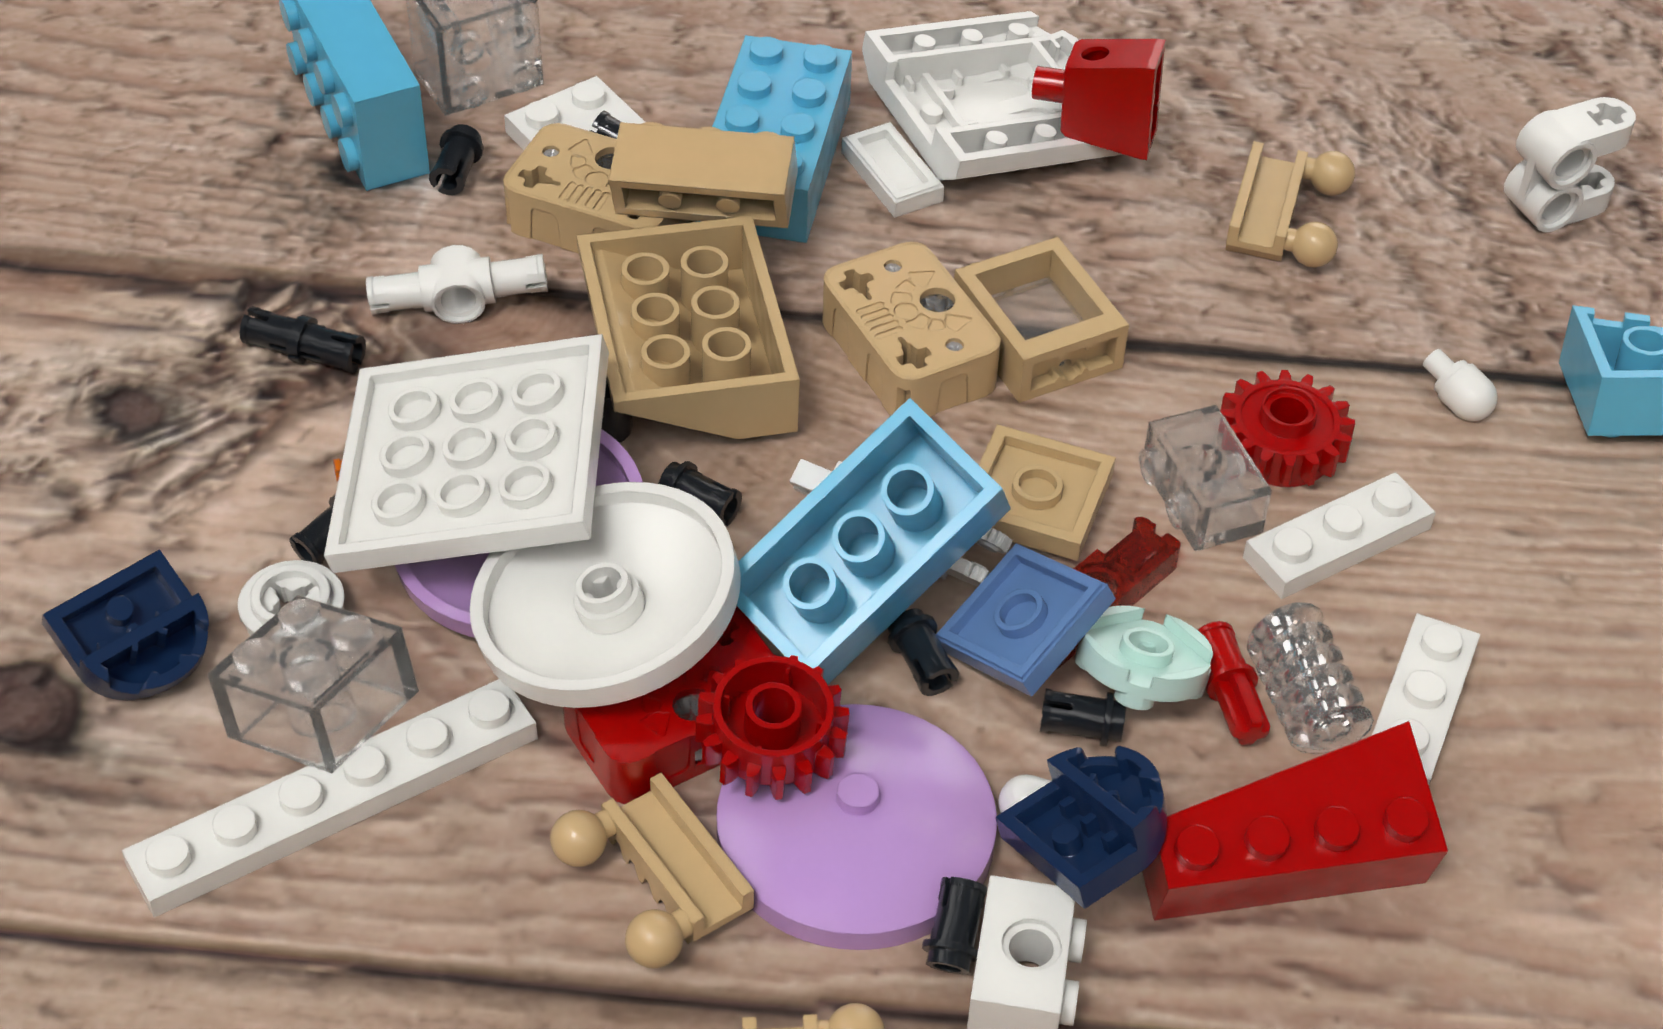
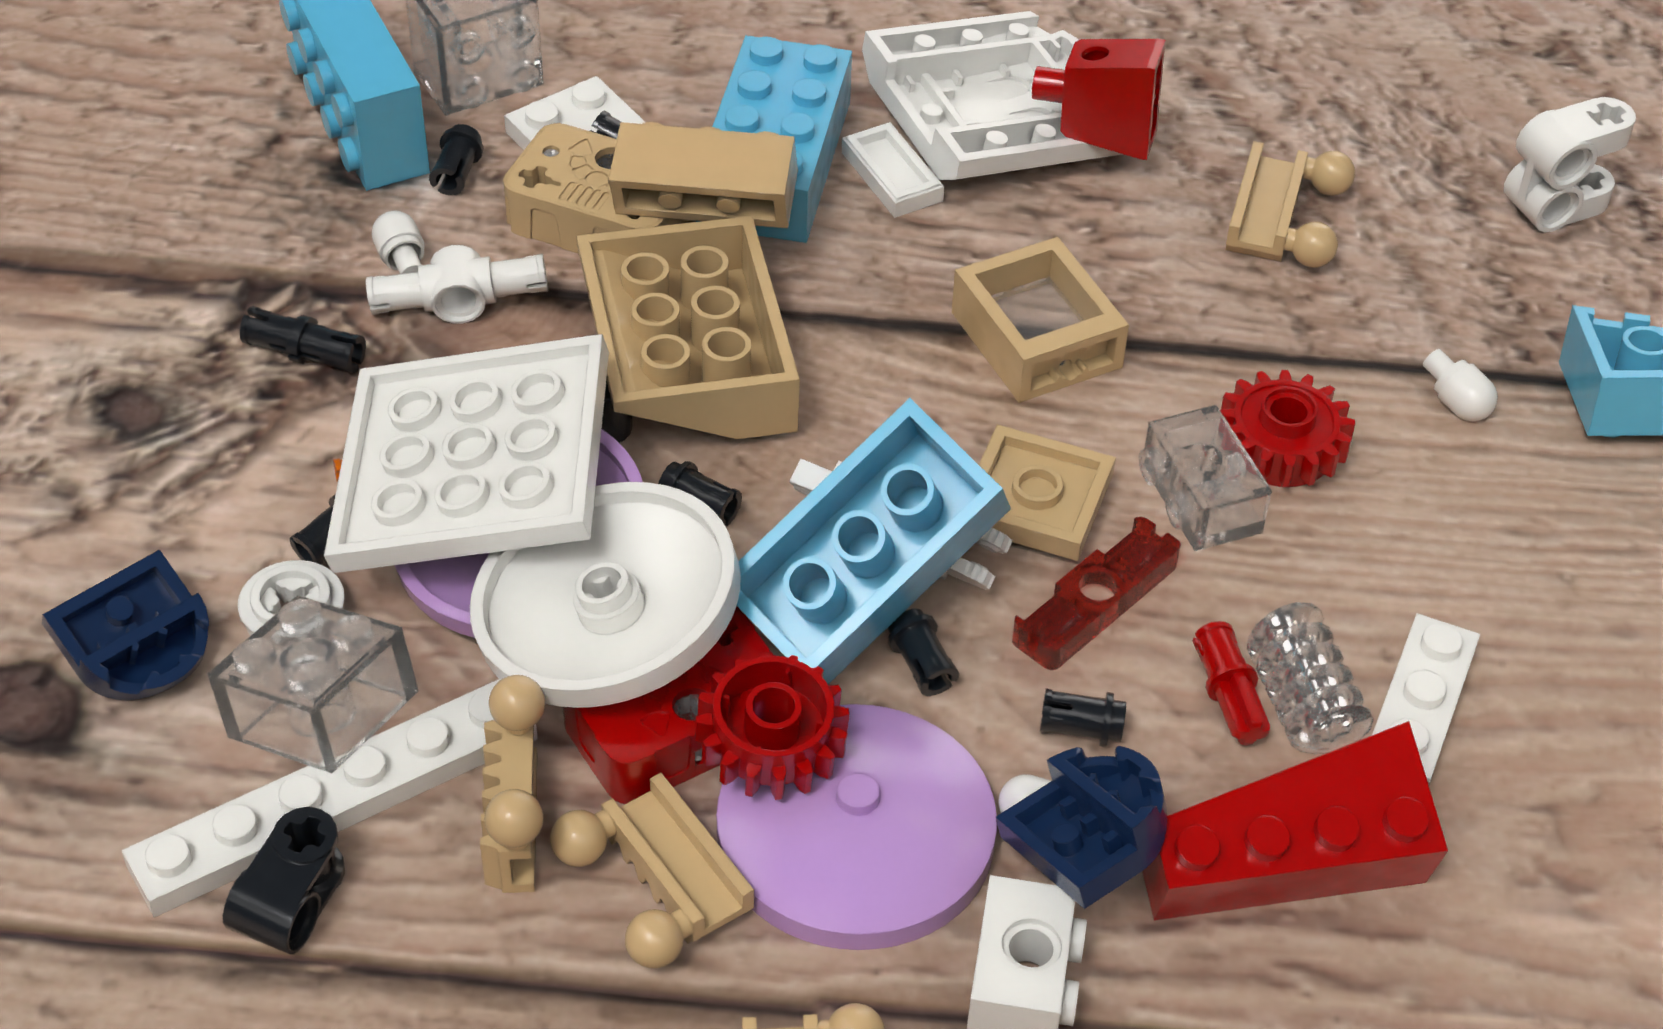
(287, 881): none -> black piece
(398, 241): none -> white cylinder
(510, 785): none -> tan gear
(910, 329): tan axle -> none
(955, 925): black pin -> none
(1025, 619): medium blue tile -> none
(1145, 658): light aqua plate -> none
(1338, 535): white plate -> none

